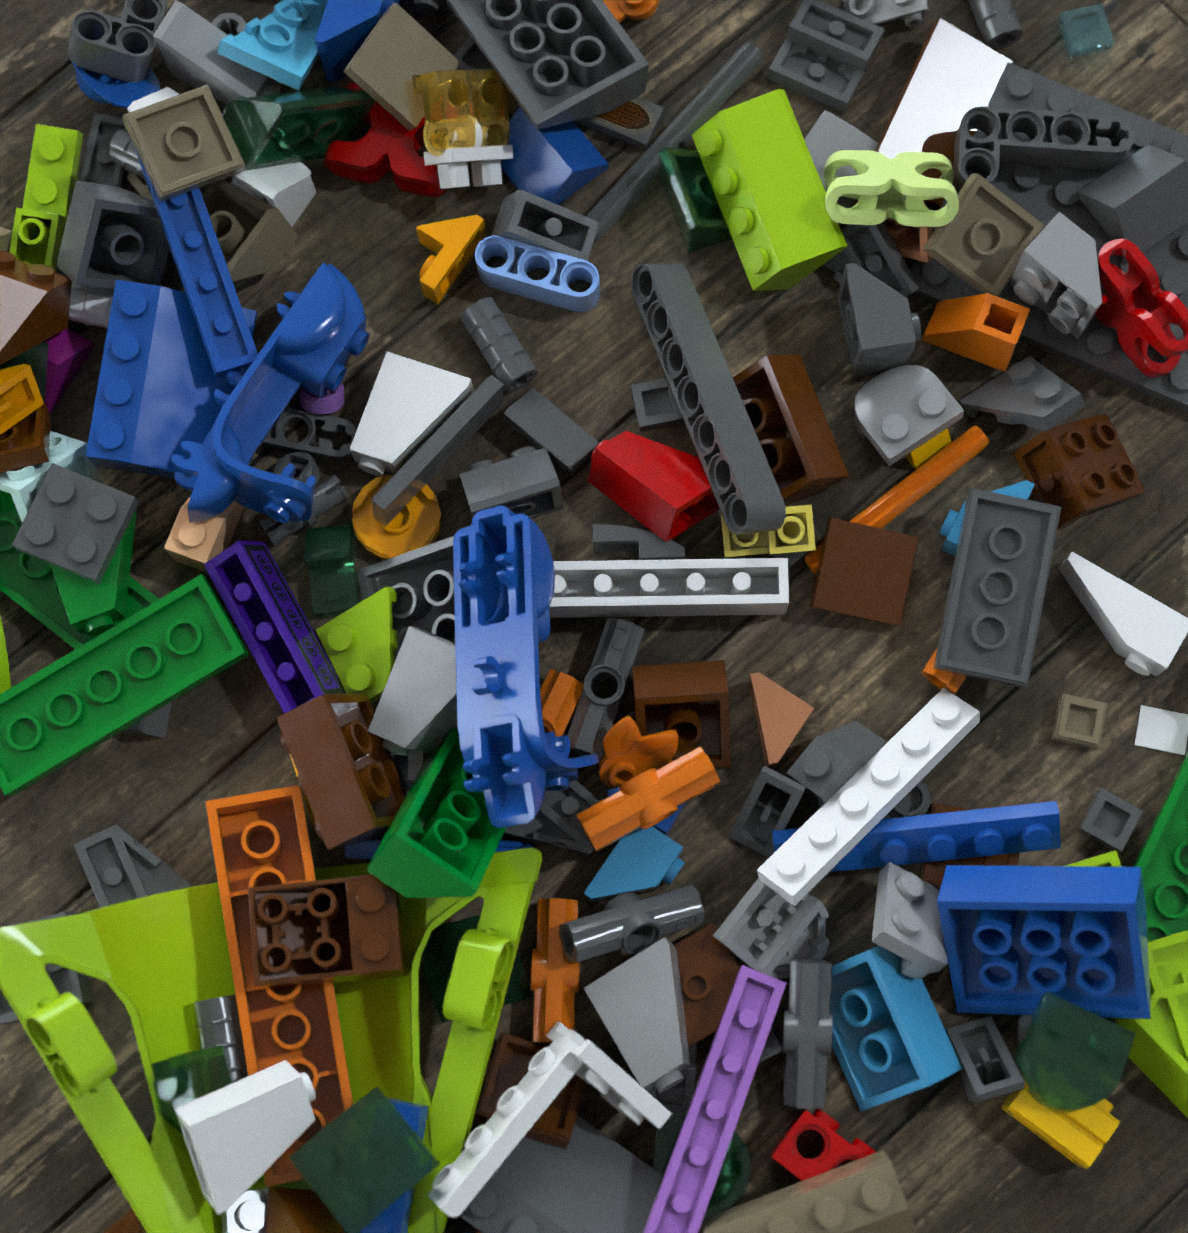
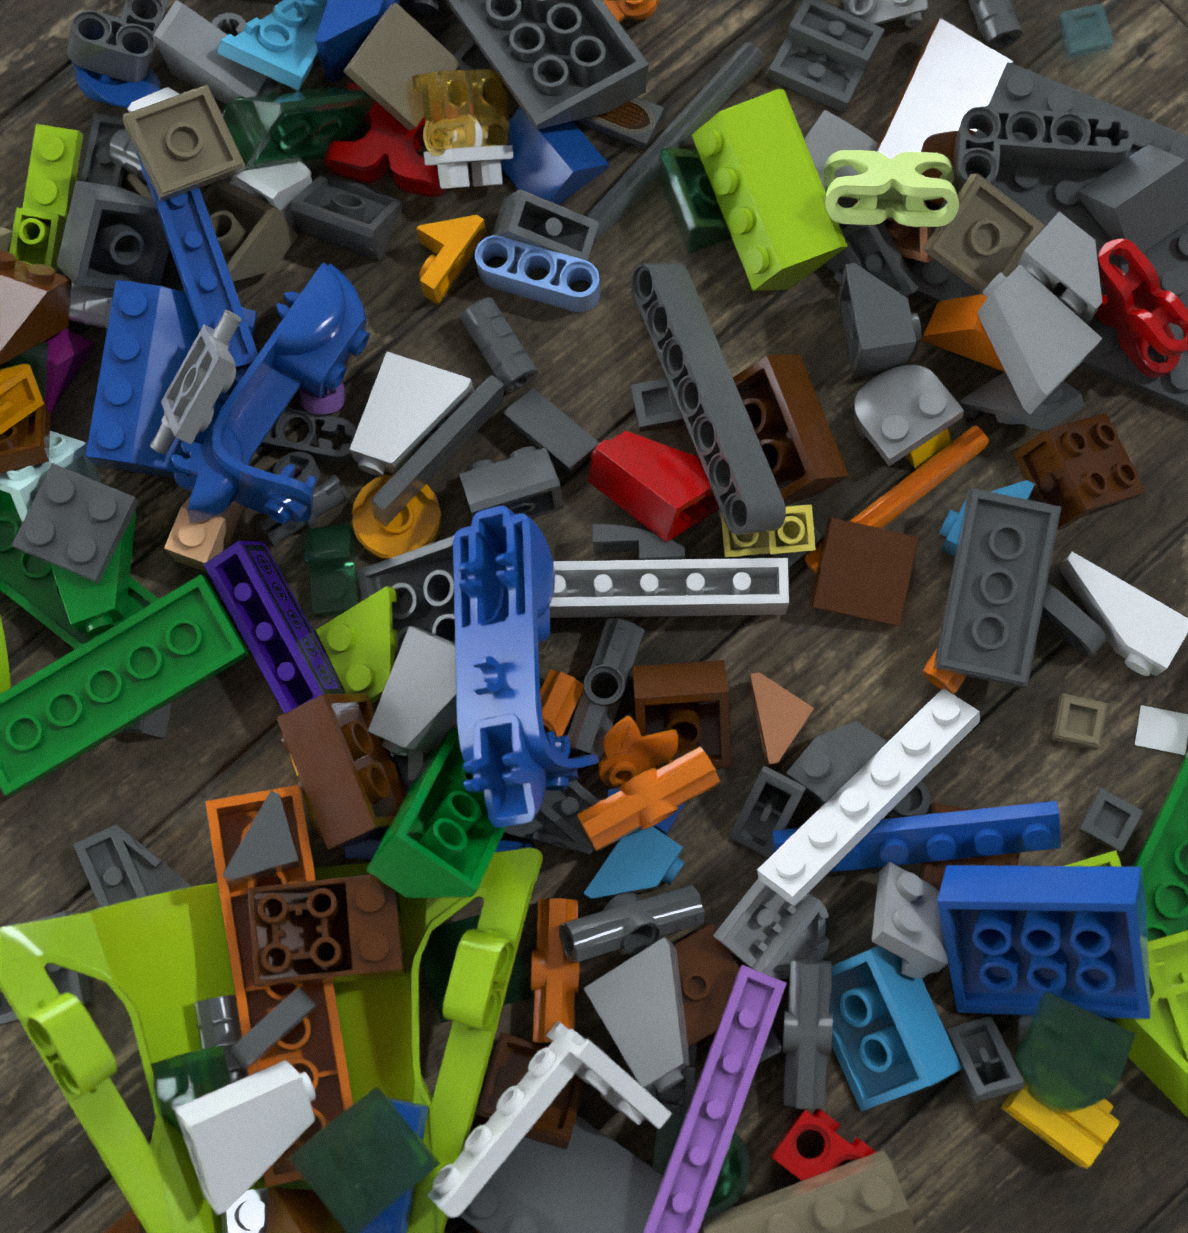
(197, 384): none -> light grey plate
(265, 847): none -> dark grey slope
(272, 1028): none -> dark grey beam
(347, 214): none -> dark grey slope
(1033, 335): none -> light grey slope
(1071, 623): none -> dark grey beam

